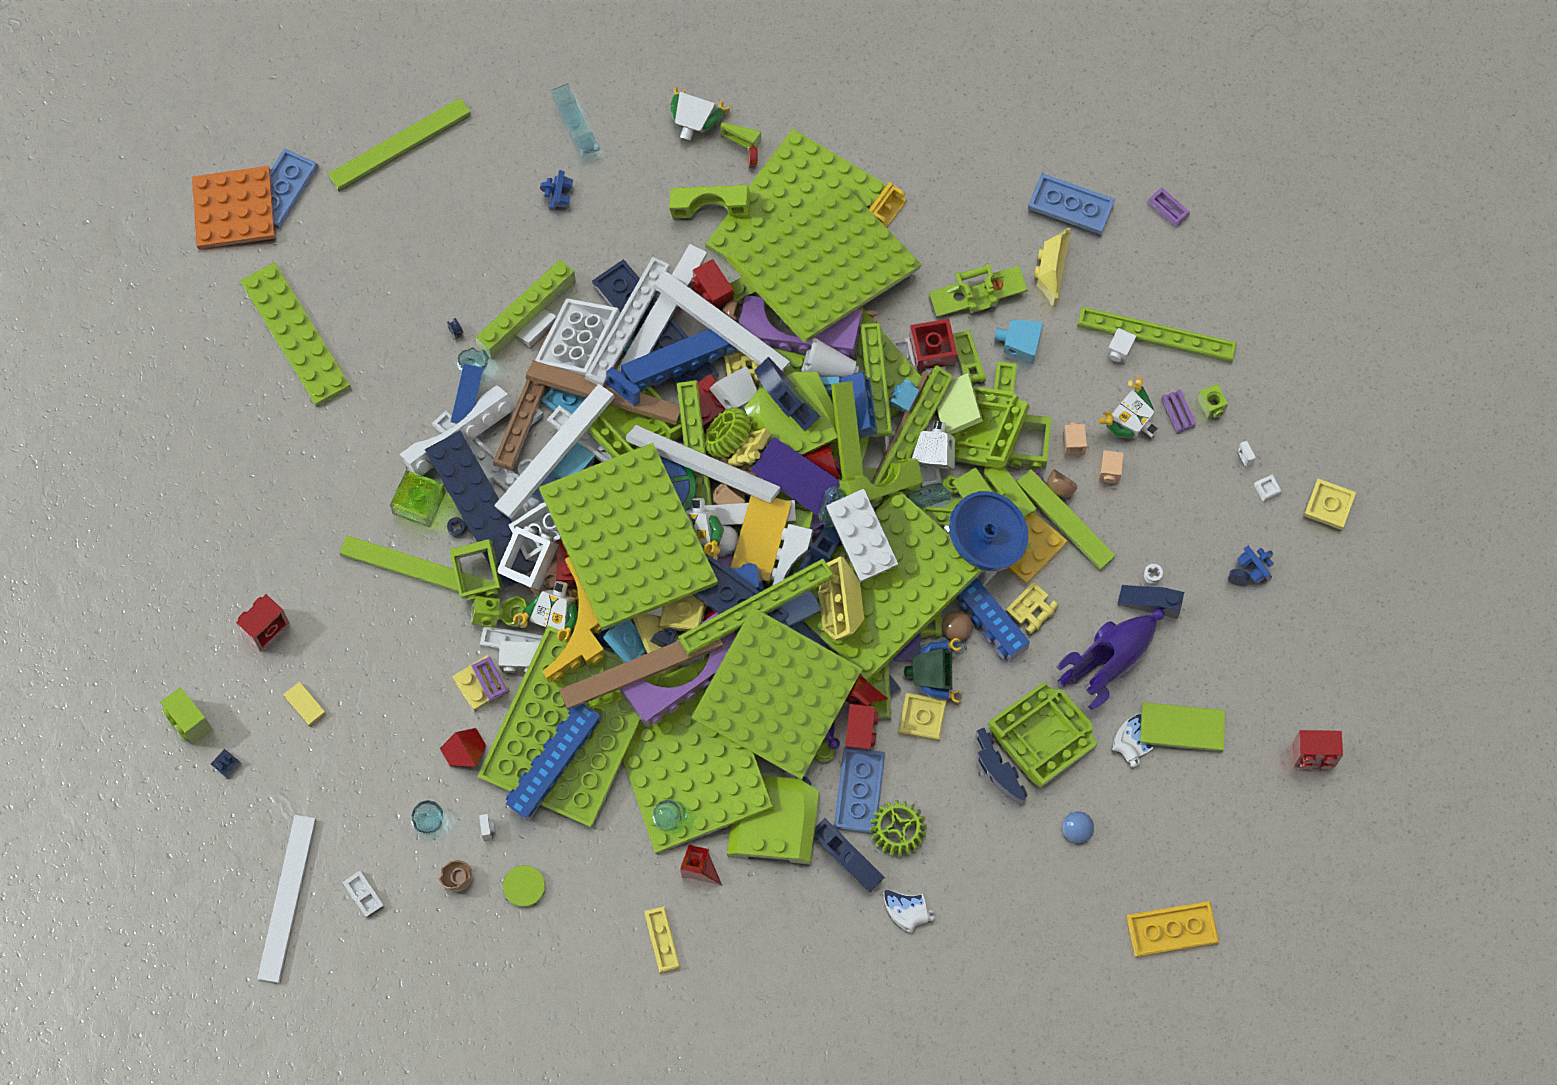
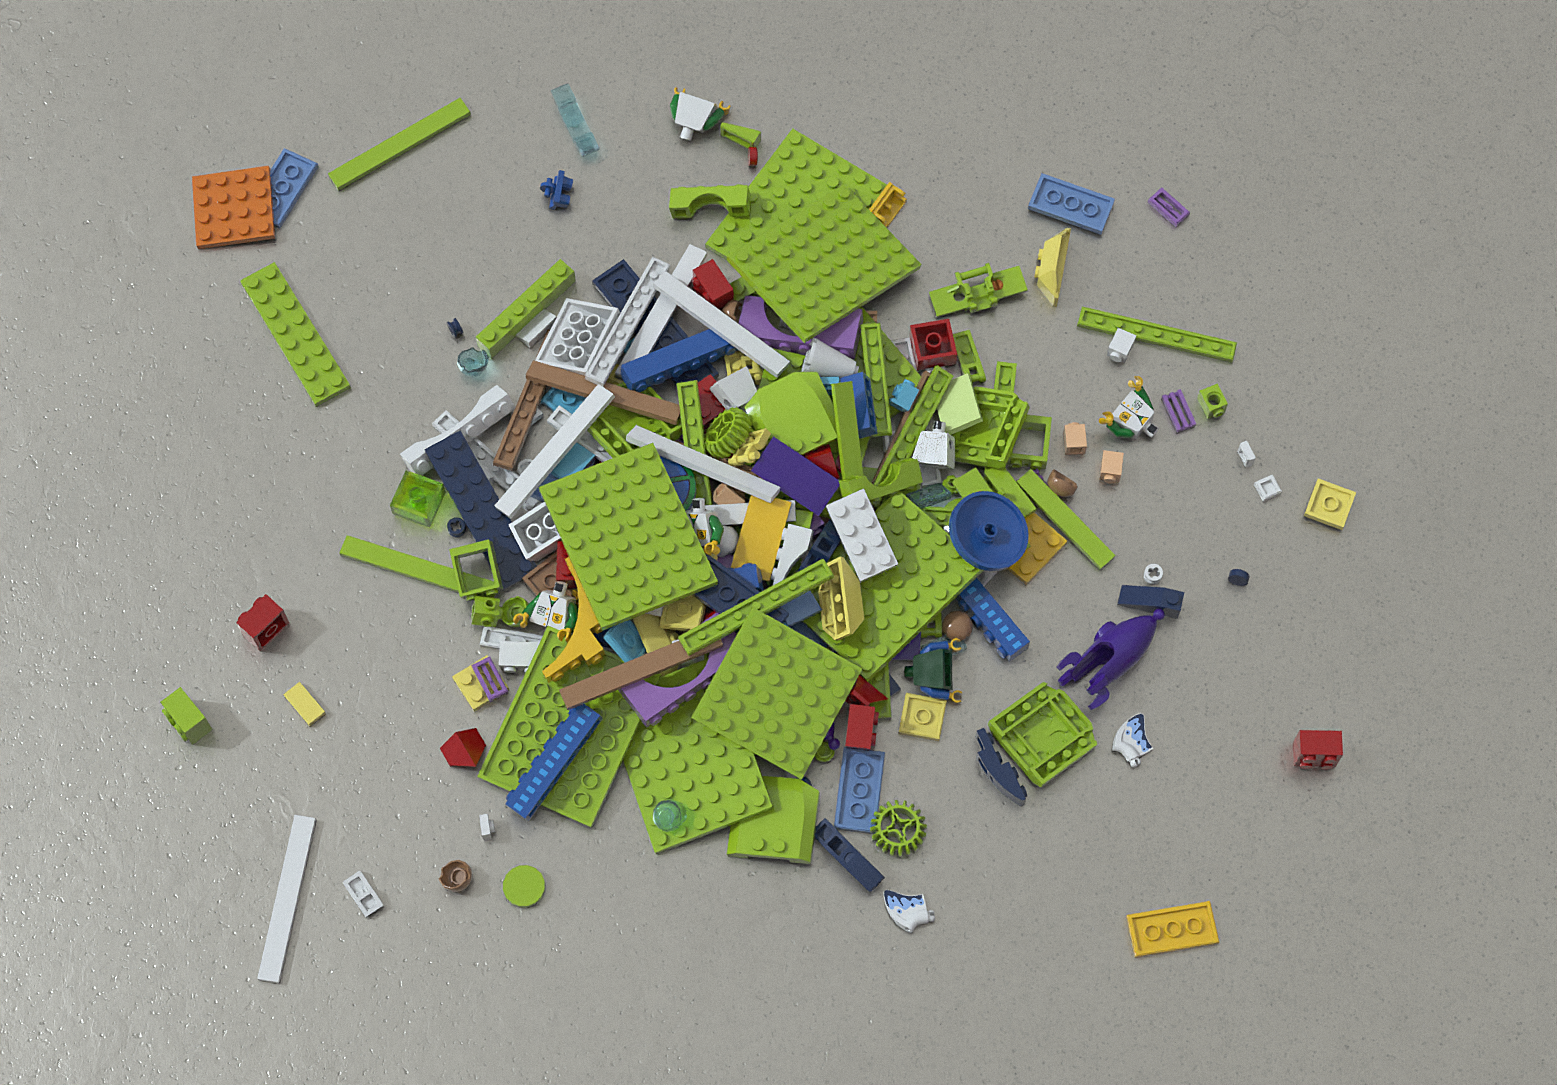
(225, 763): dark blue tile -> none
(427, 817): clear light blue hair -> none
(466, 392): blue tile -> none
(542, 564): white window -> none
(622, 386): blue plate -> none
(662, 939): light yellow tile -> none
(664, 637): dark blue tile -> none
(699, 865): red slope -> none
(785, 395): dark blue slope -> none
(839, 494): clear light blue plate -> none
(1021, 339): medium azure torso -> none
(1026, 604): light yellow plate -> none
(1078, 827): medium blue hair -> none
(1182, 727): lime tile -> none
(1261, 571): blue hips -> none

